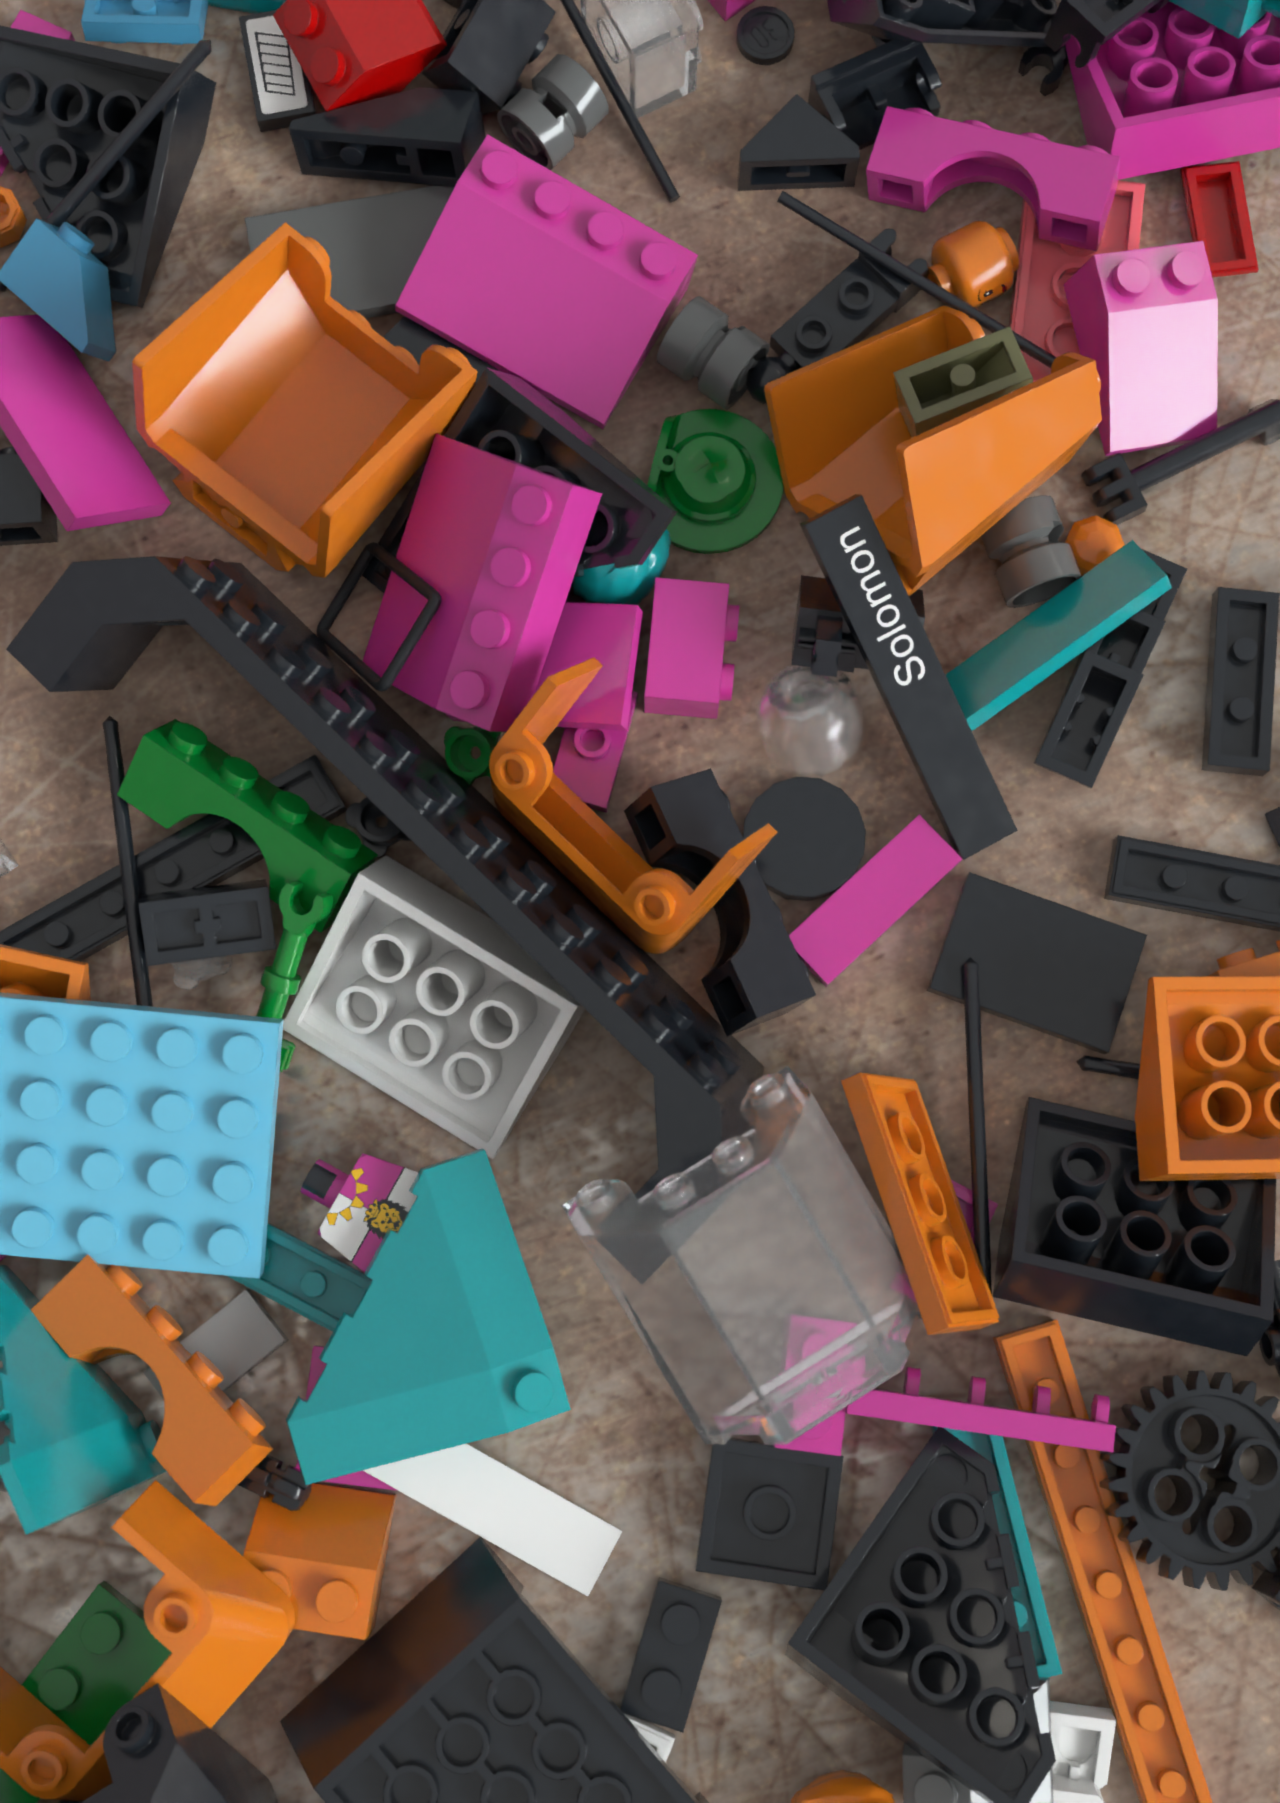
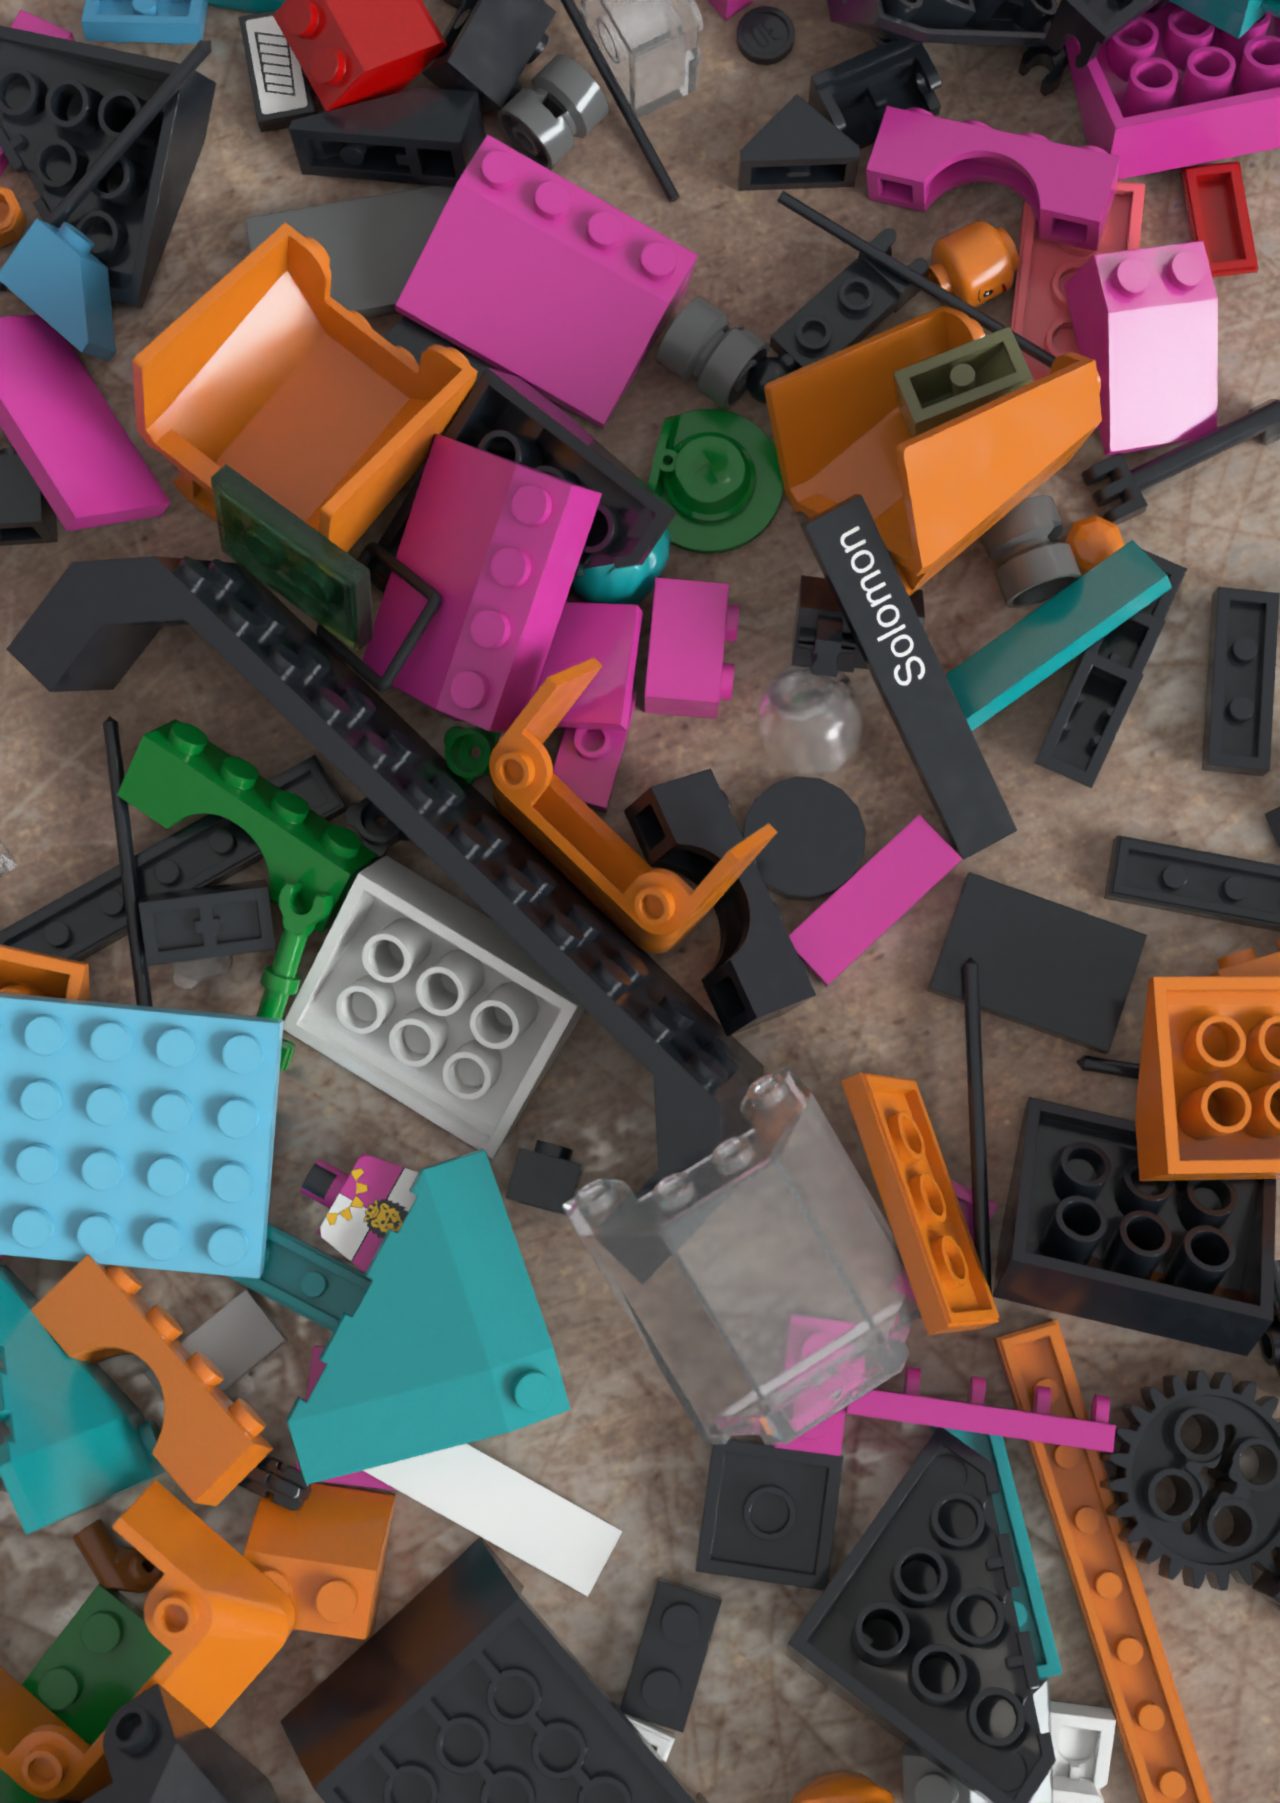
(113, 1565): none -> dark orange arm
(293, 558): none -> clear green tile
(544, 1177): none -> black plate

